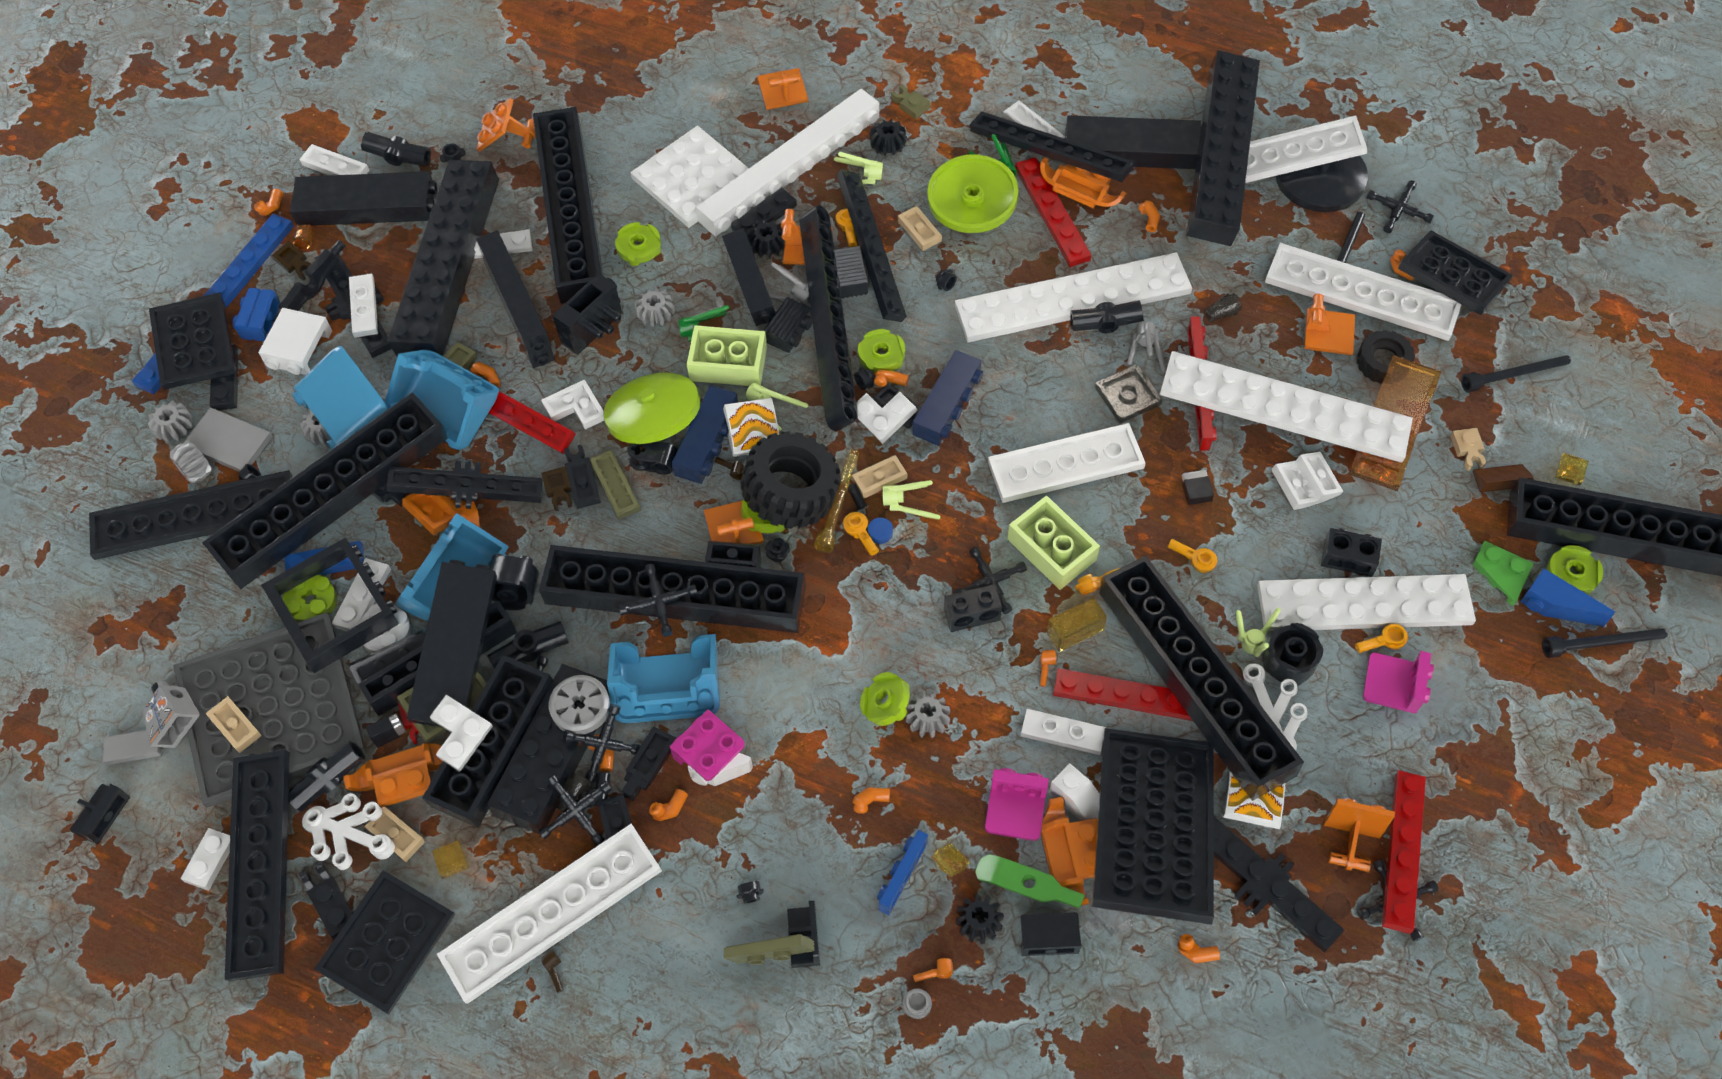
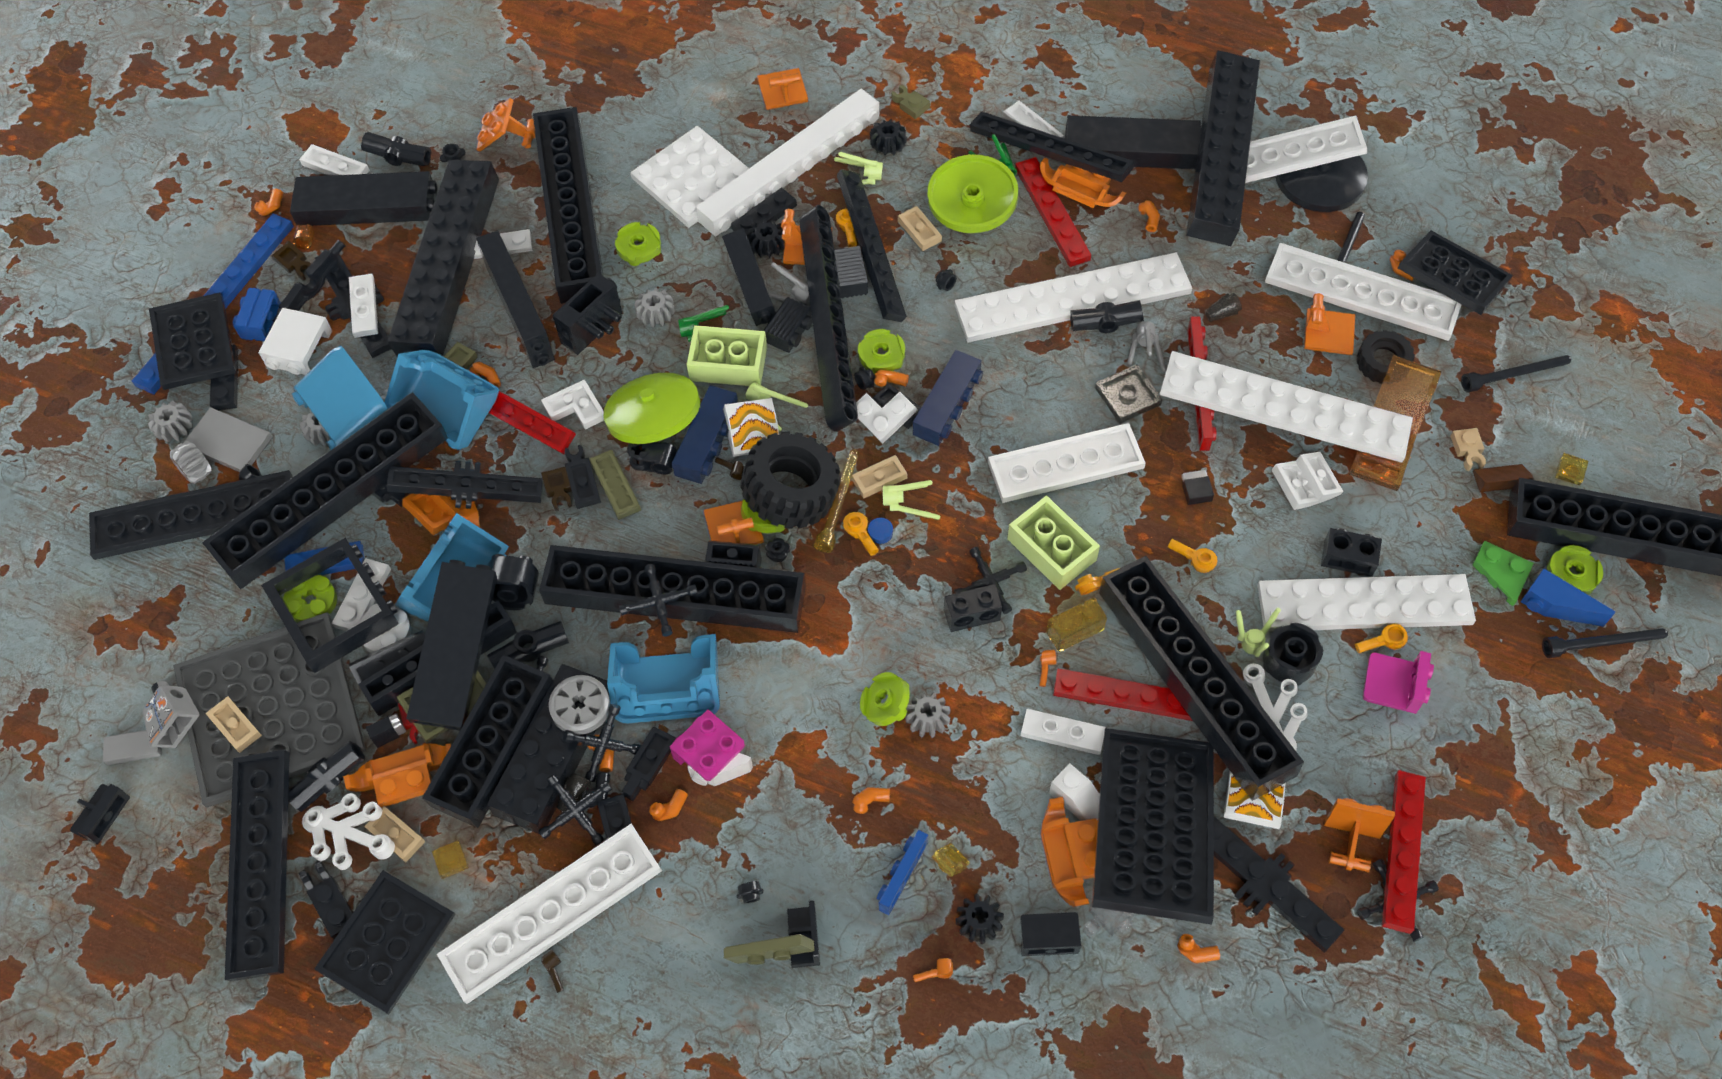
(207, 859): white plate -> none
(466, 731): white plate -> none
(856, 496): black piece -> none
(917, 1003): light grey plate -> none
(1013, 876): bright green piece -> none
(1016, 804): dark pink bracket -> none
(1400, 206): black piece -> none

